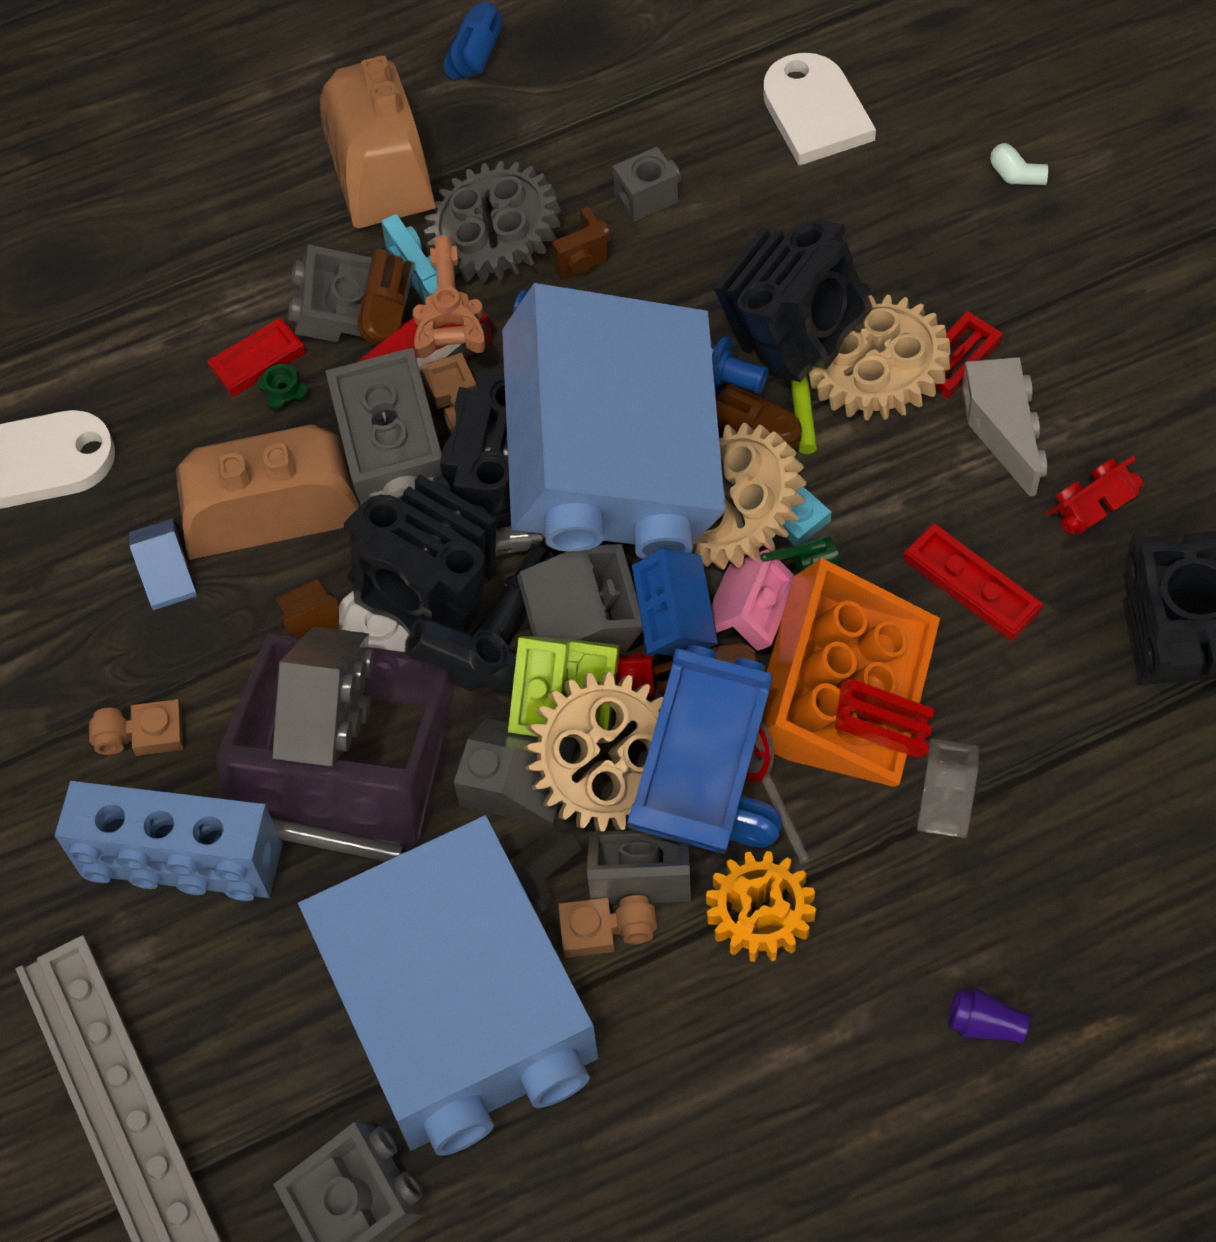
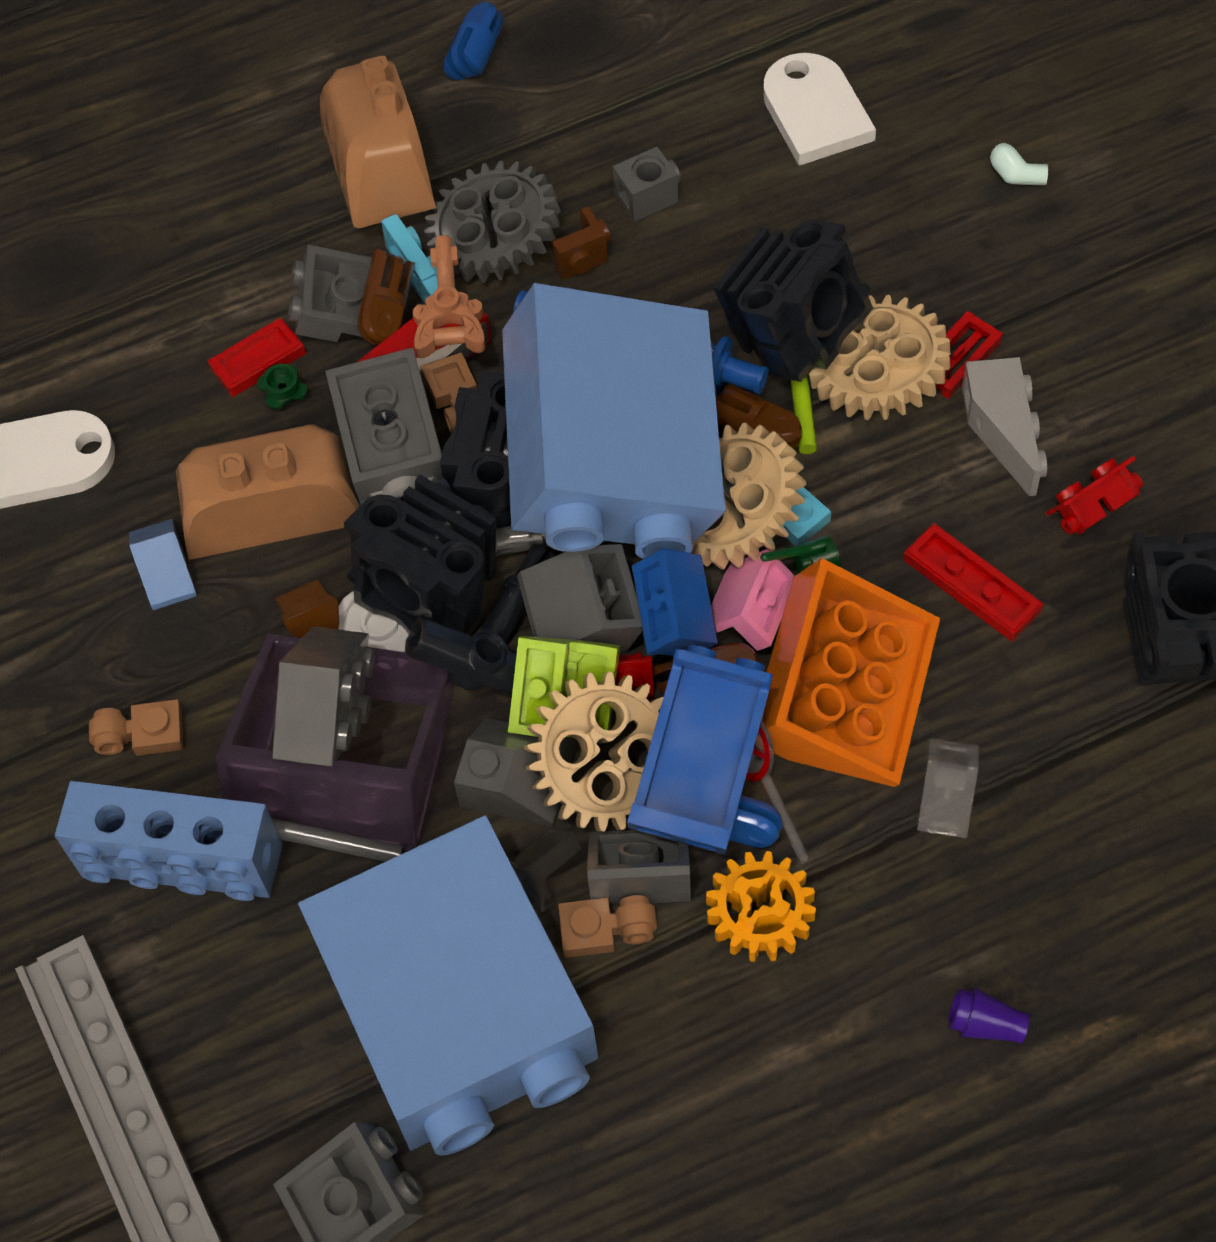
(915, 723): red tile -> none

